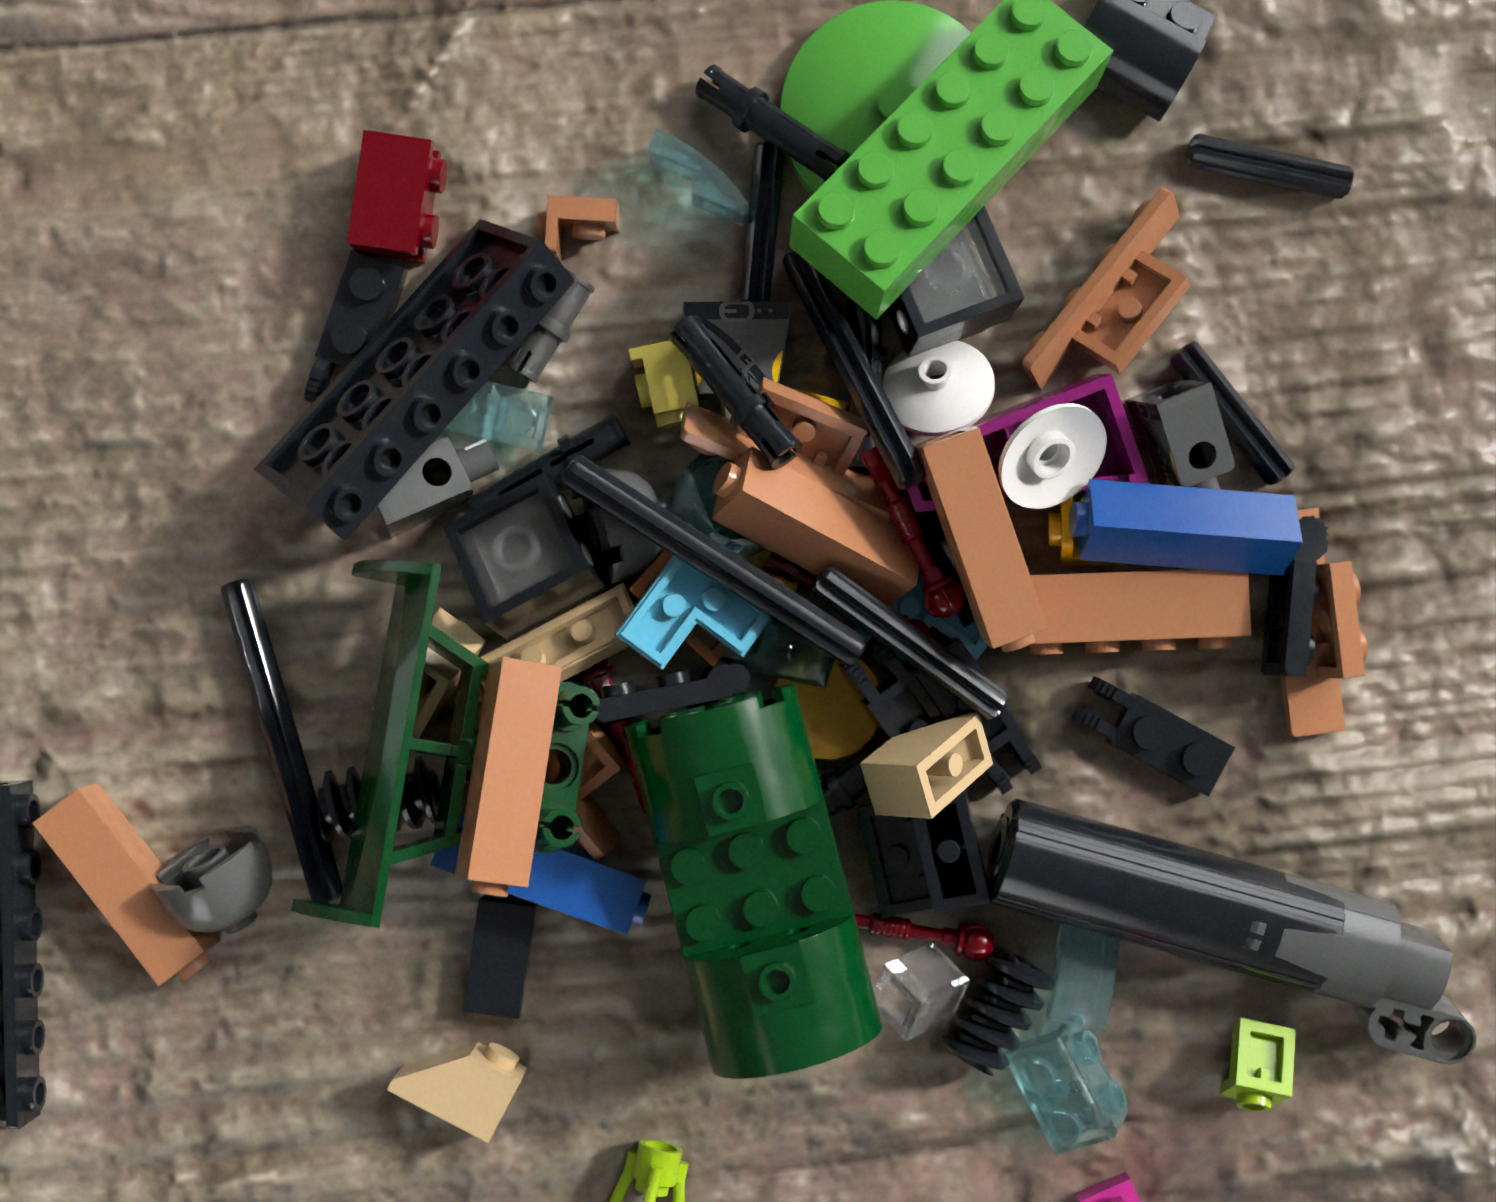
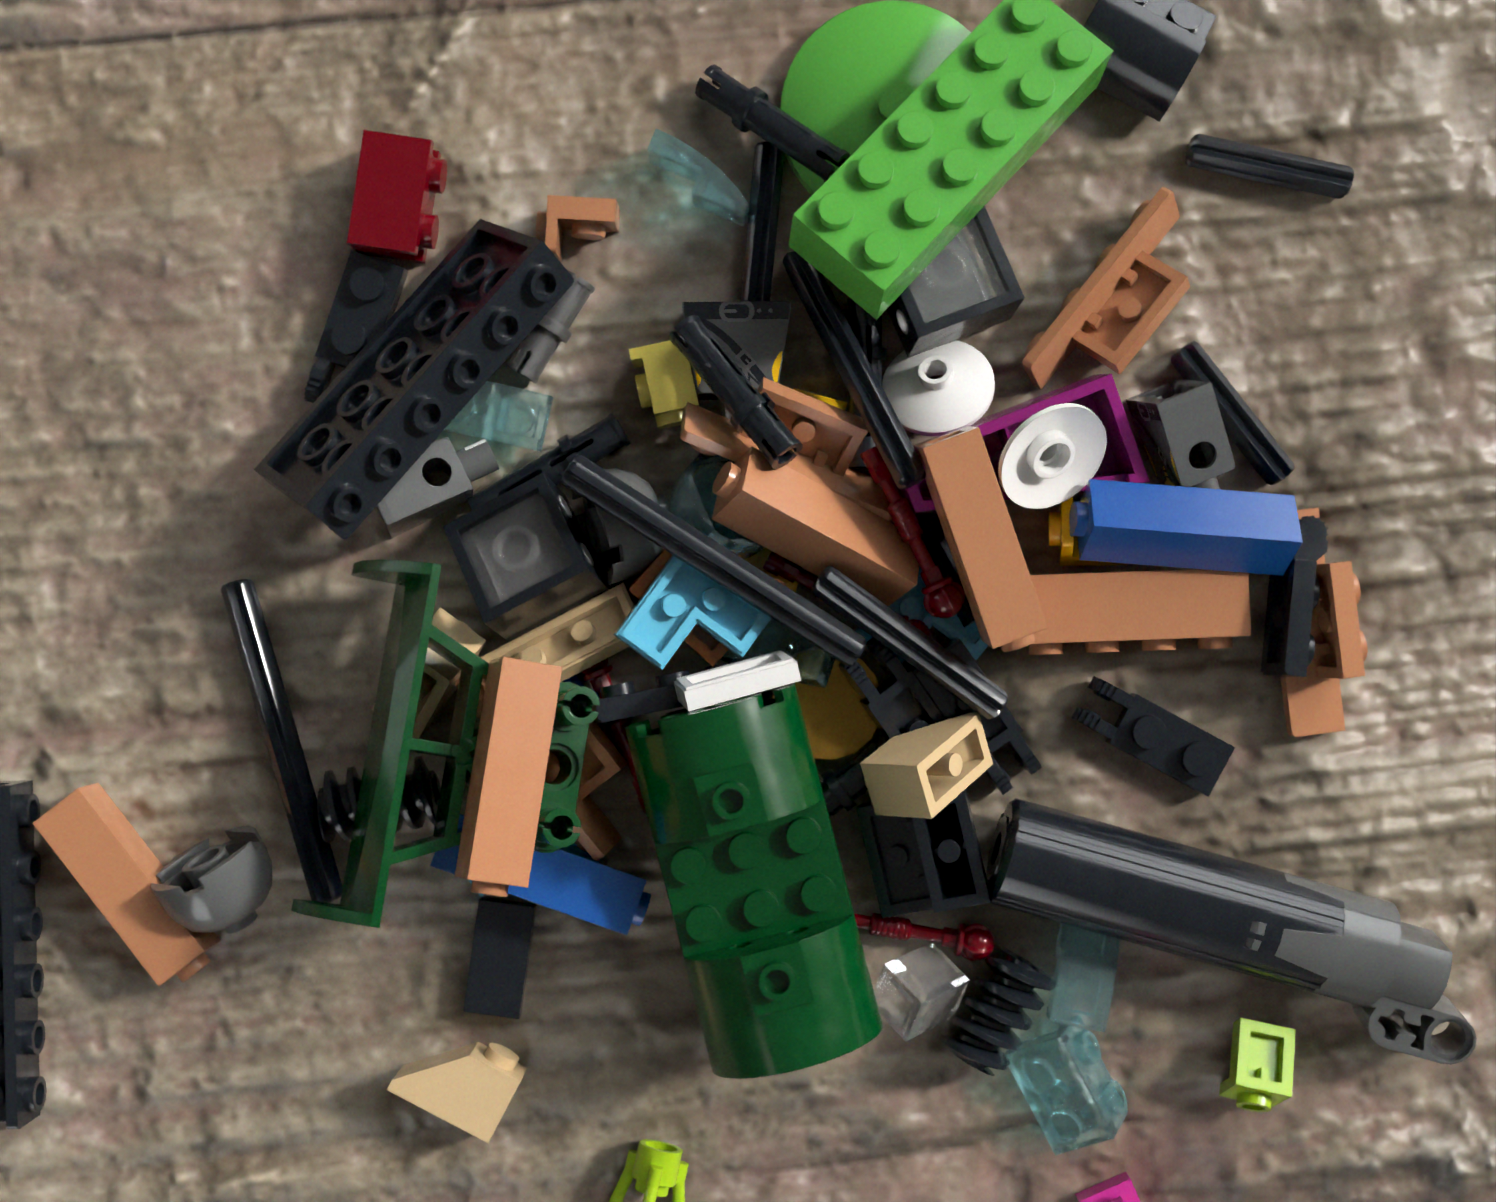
(736, 680): none -> white tile

